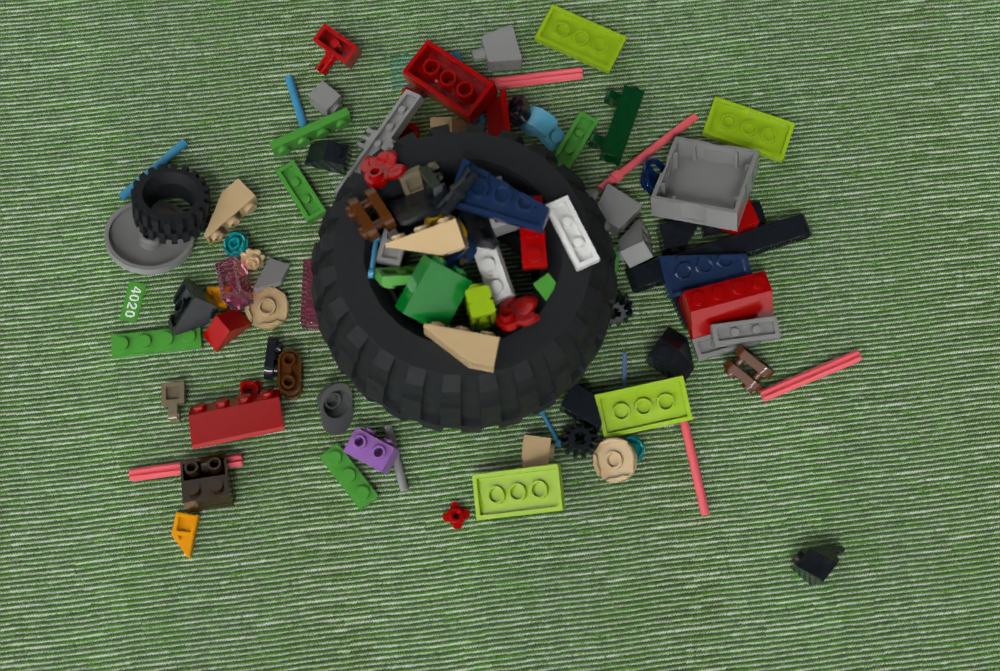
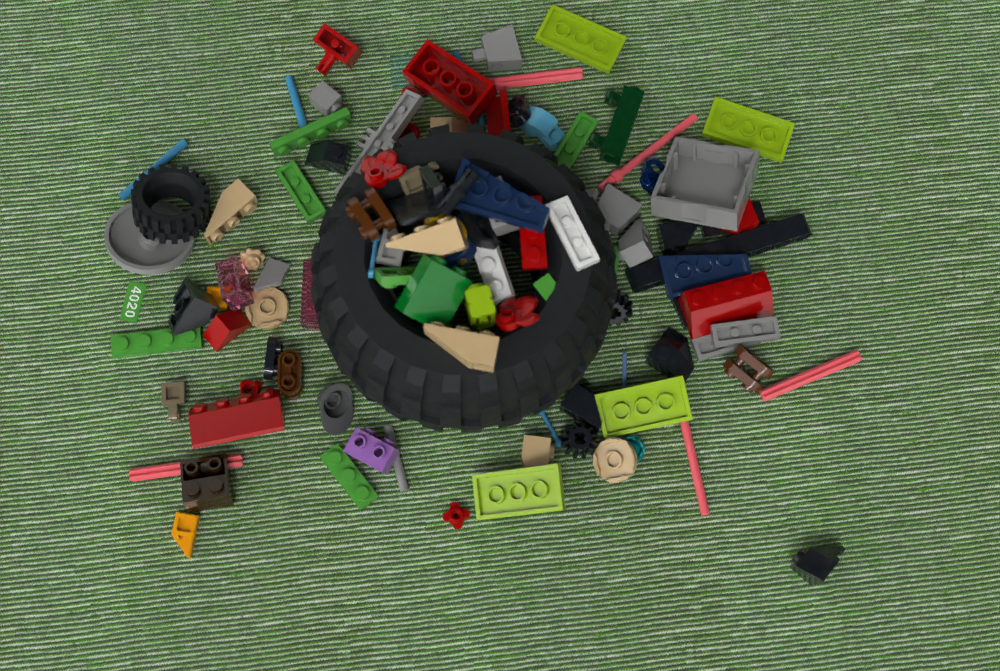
(235, 244): teal plate -> none

